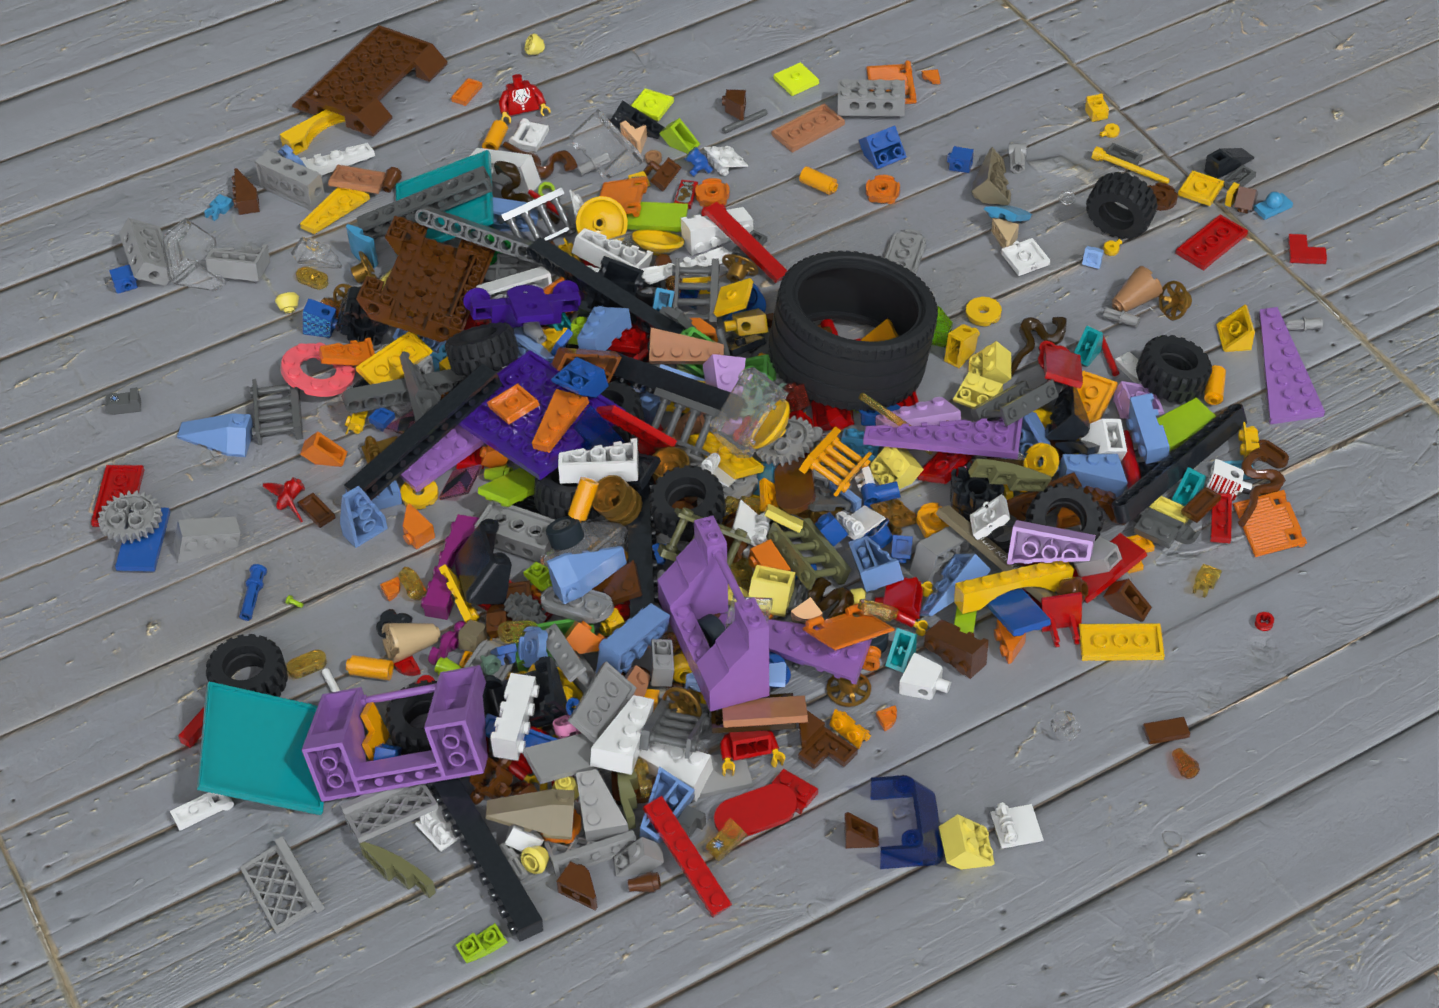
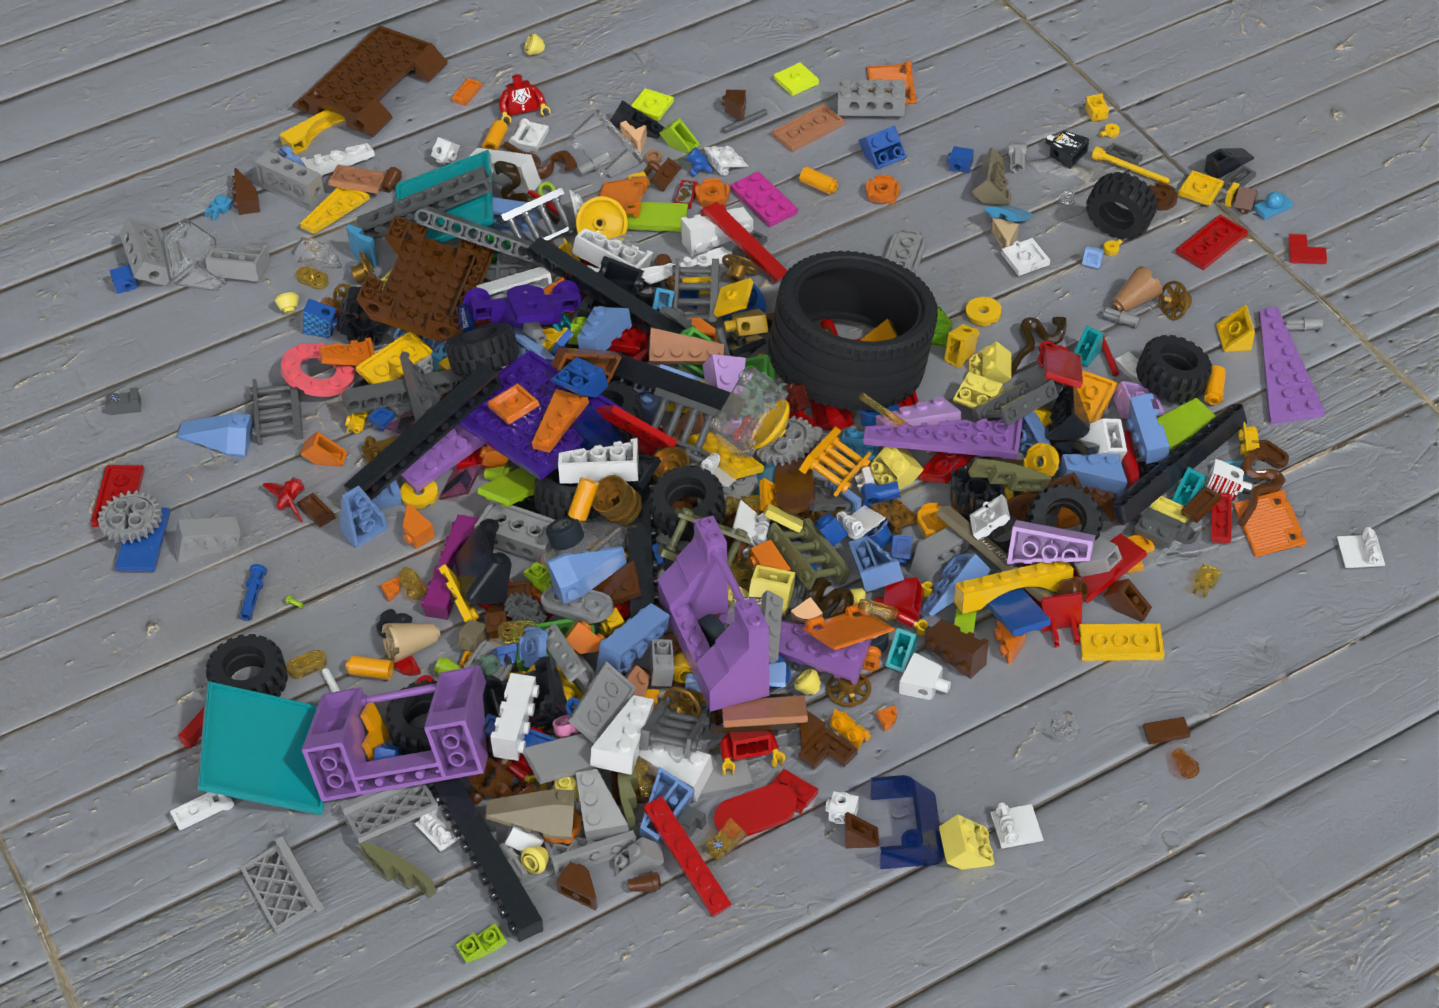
(445, 151): none -> white brick
(449, 642): magenta piece -> none
(465, 318): none -> clear blue cone
(657, 241): yellow dish -> none
(764, 199): none -> dark pink plate
(772, 611): none -> light grey plate
(808, 682): none -> light yellow cone
(840, 804): none -> white brick
(931, 75): orange tile -> none
(1067, 148): none -> black torso
(1264, 616): red bush -> none
(1361, 550): none -> white hinge

